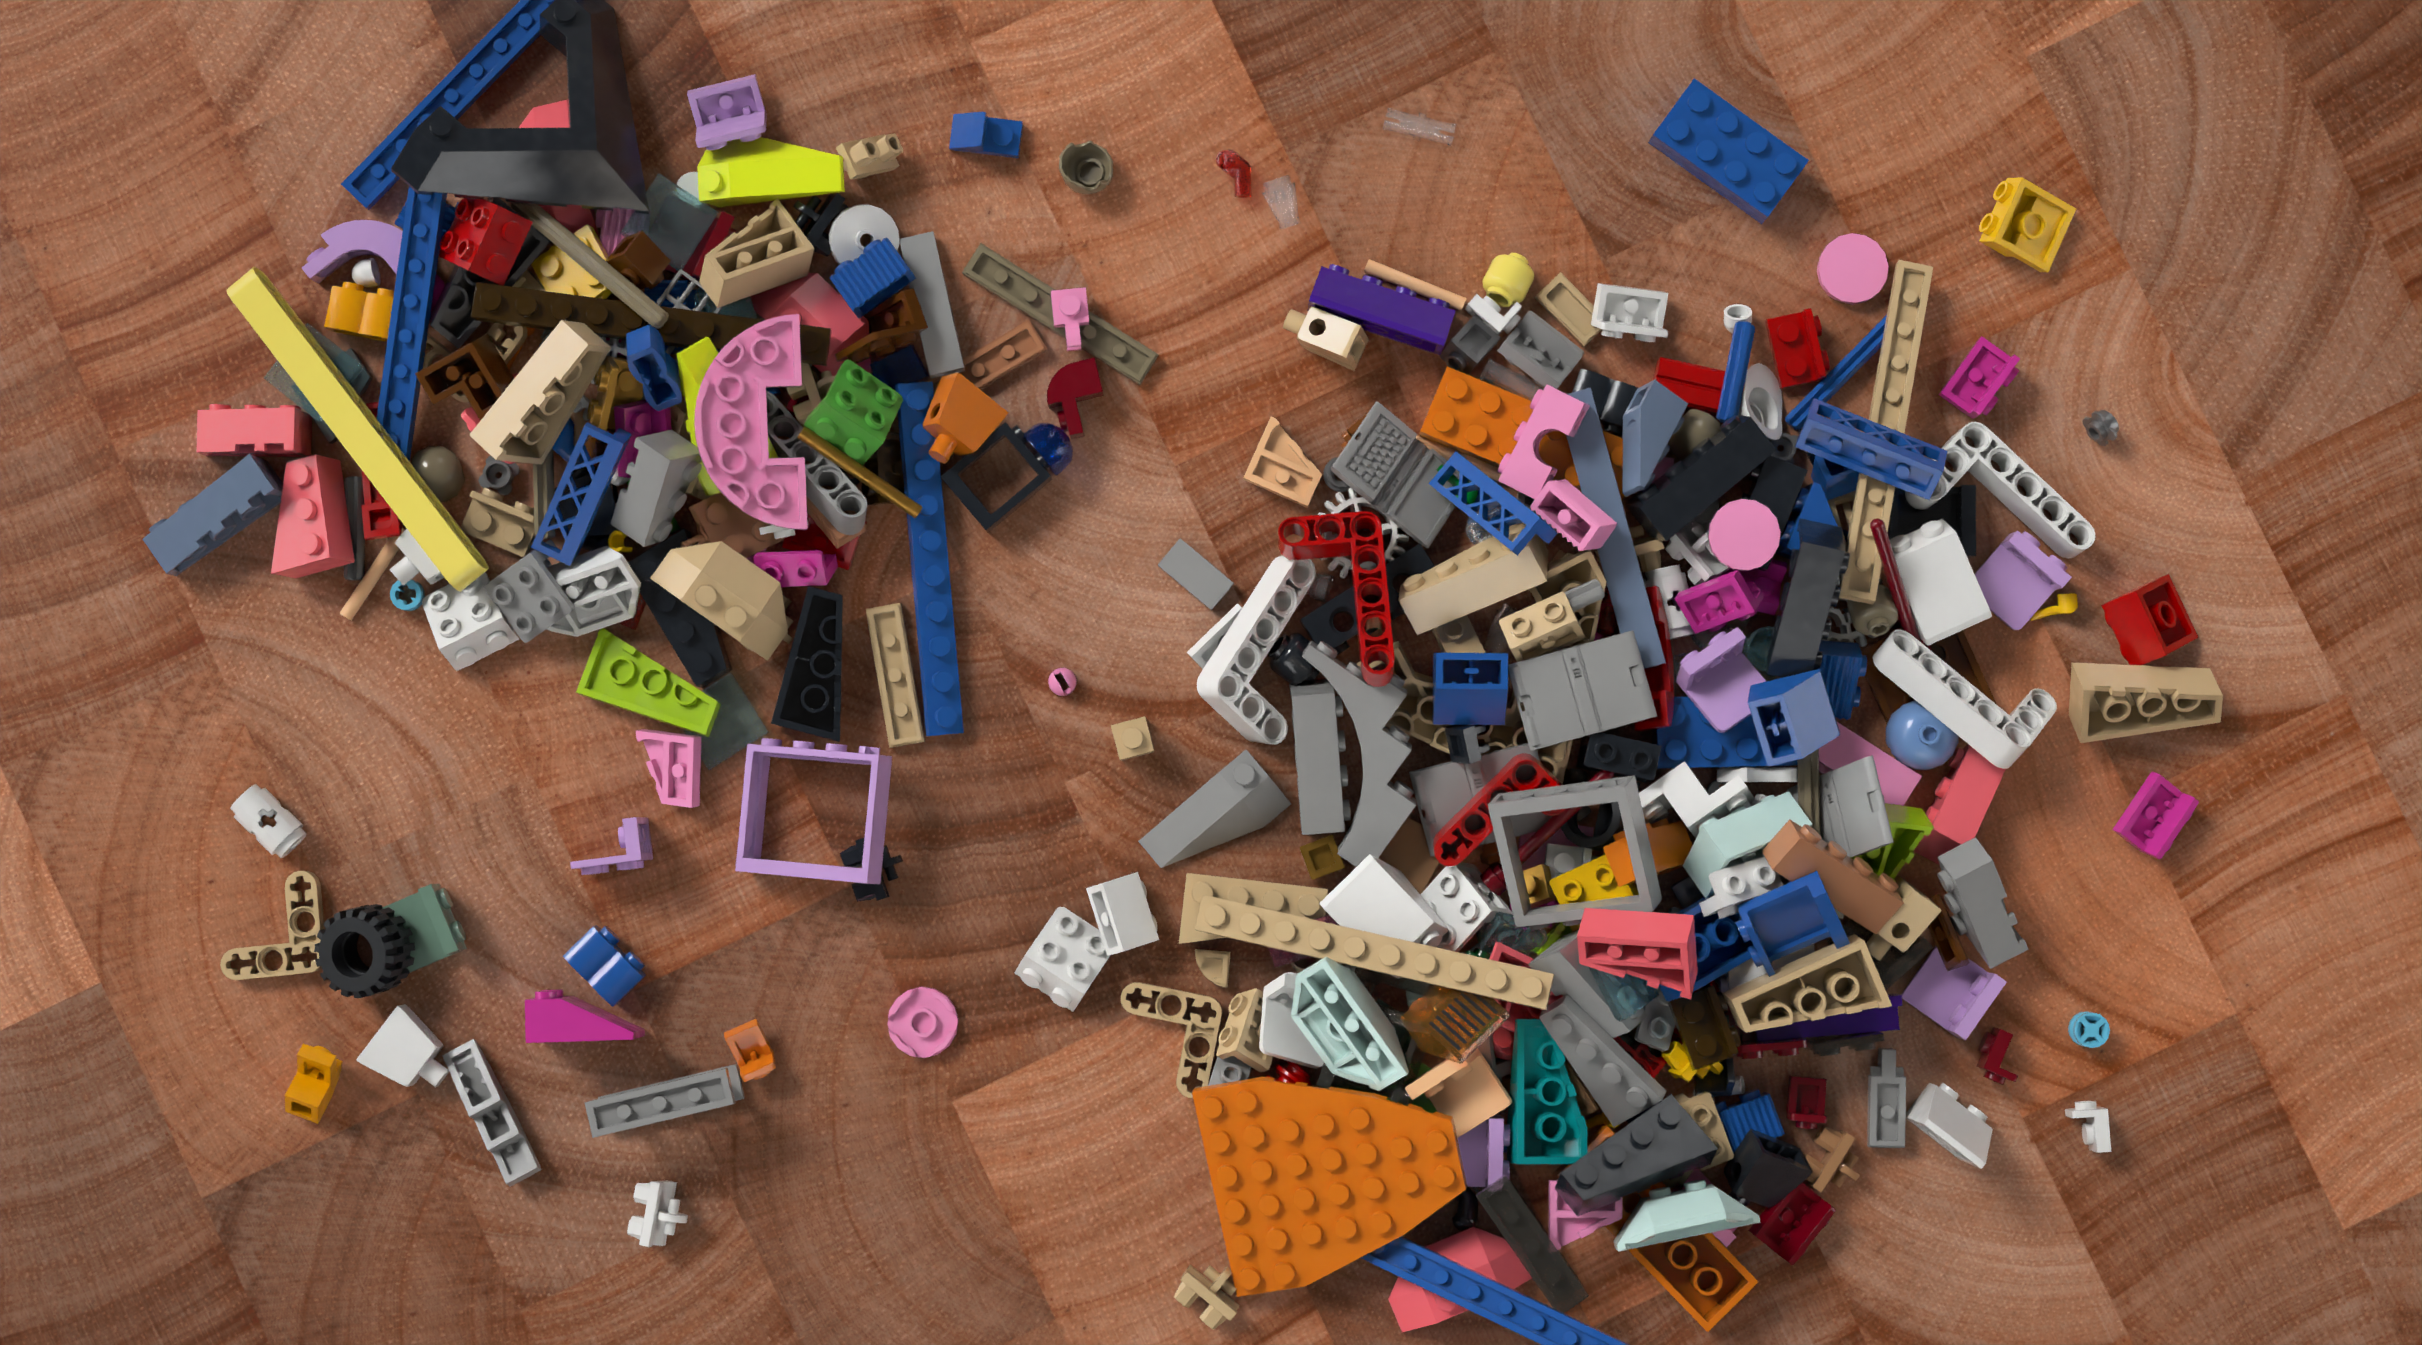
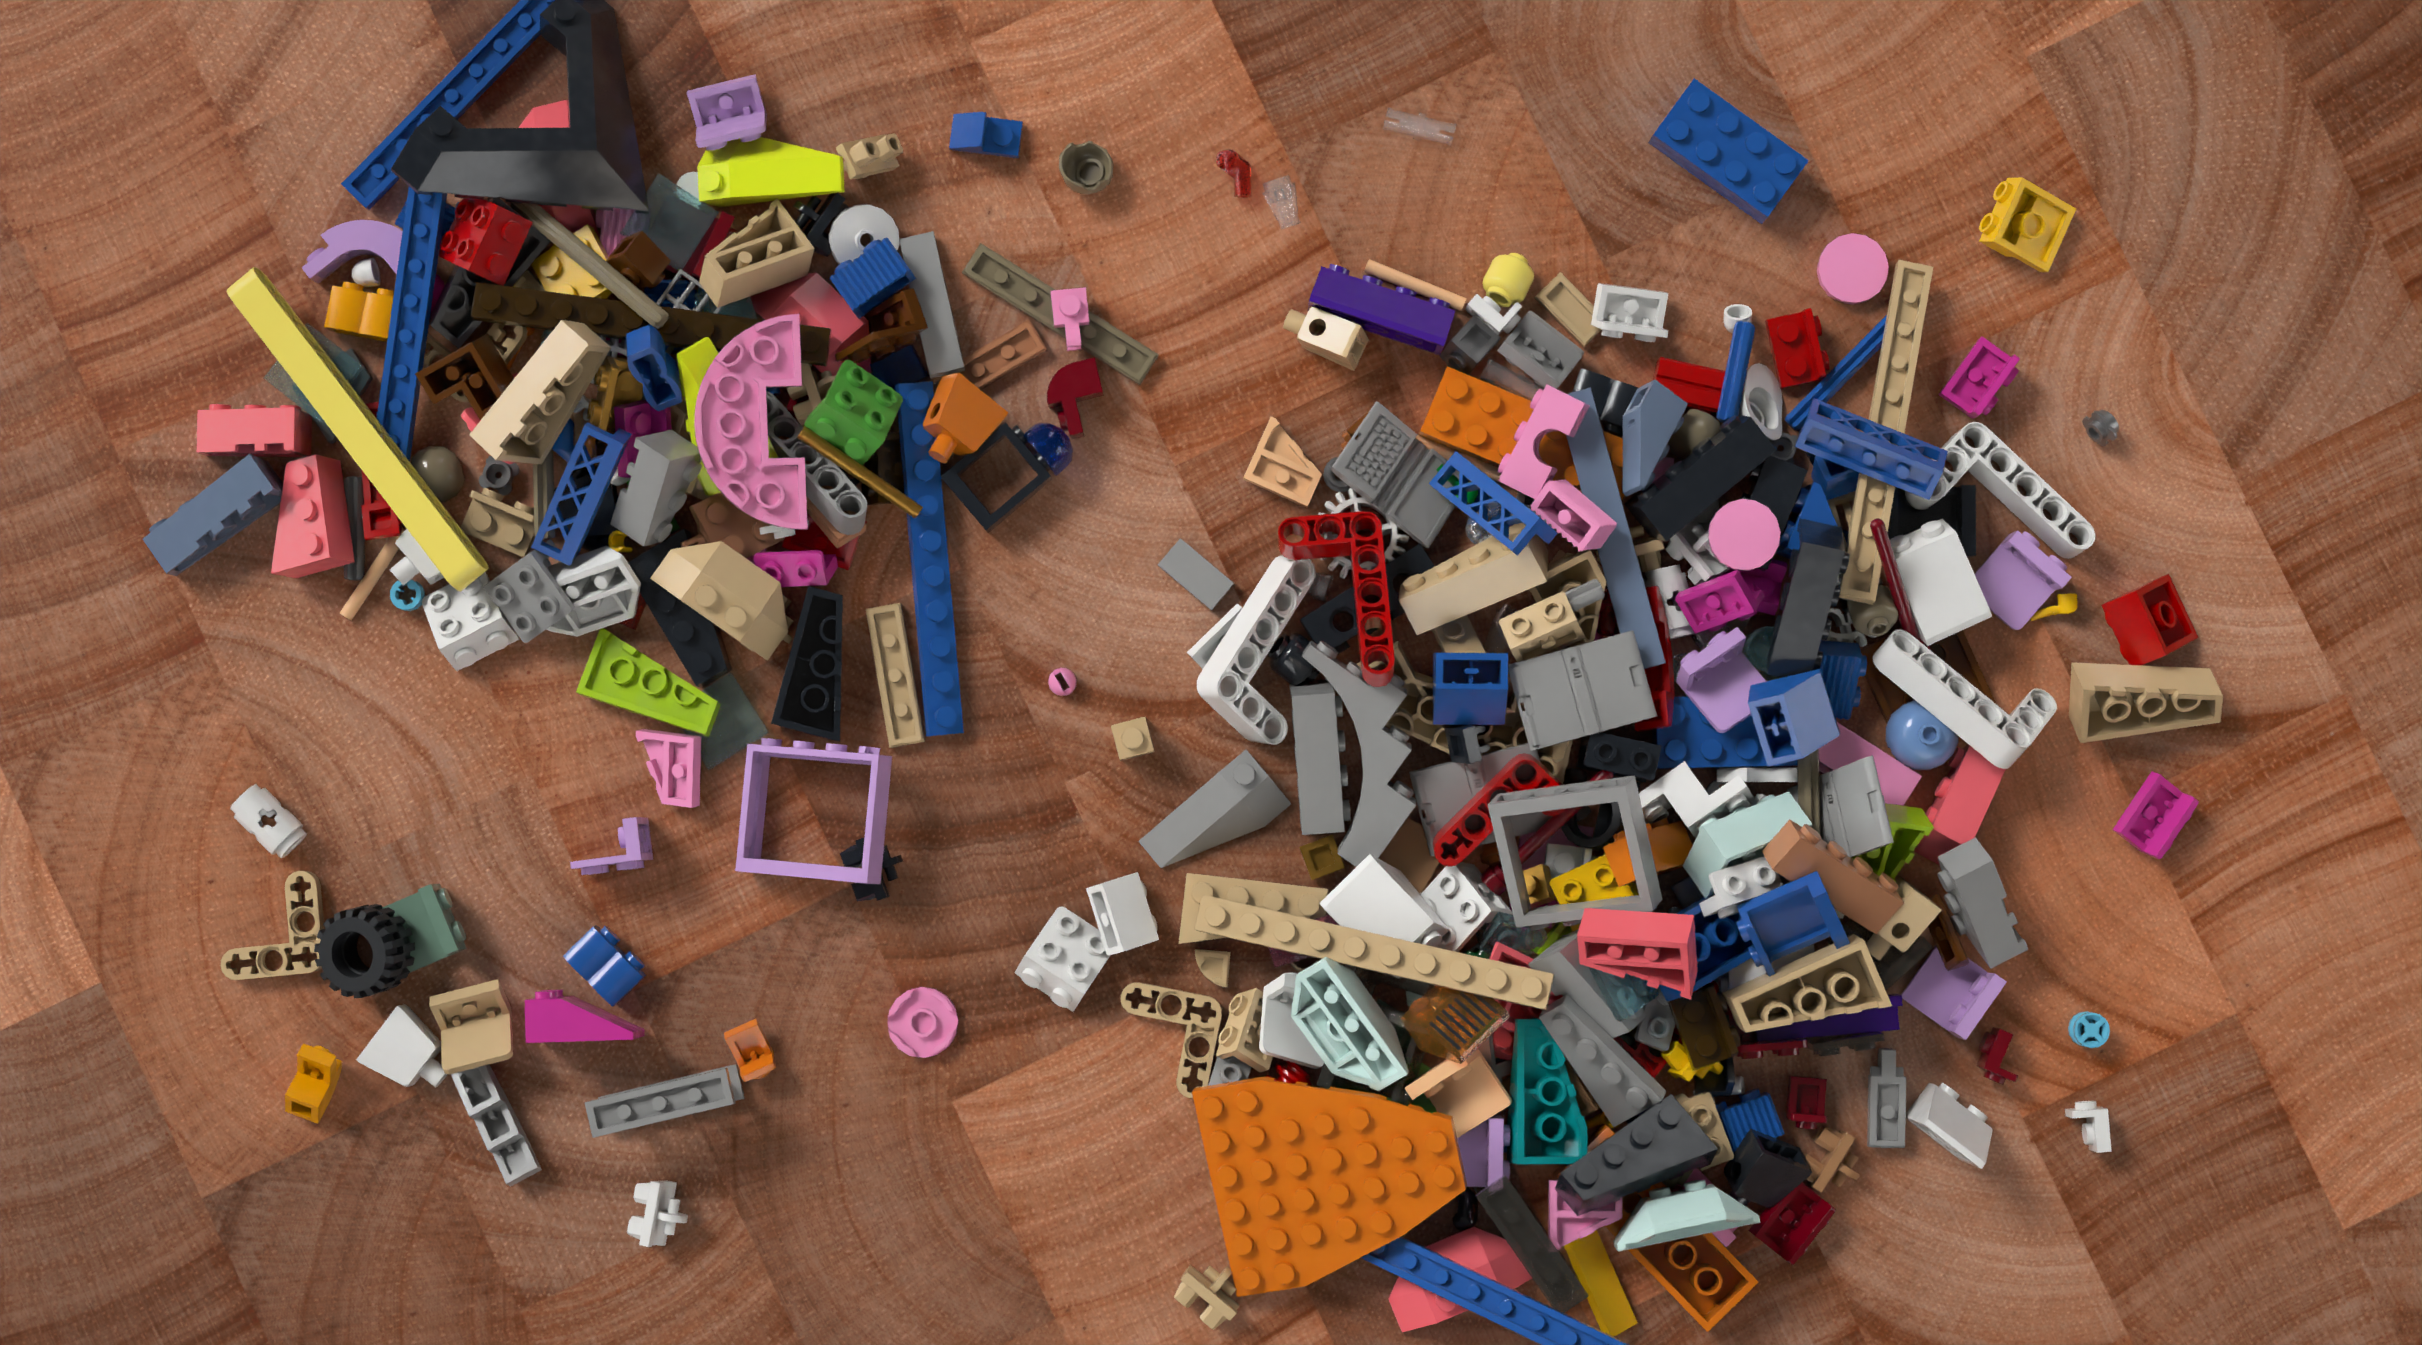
(473, 1026): none -> tan bracket
(1601, 1284): none -> yellow tile

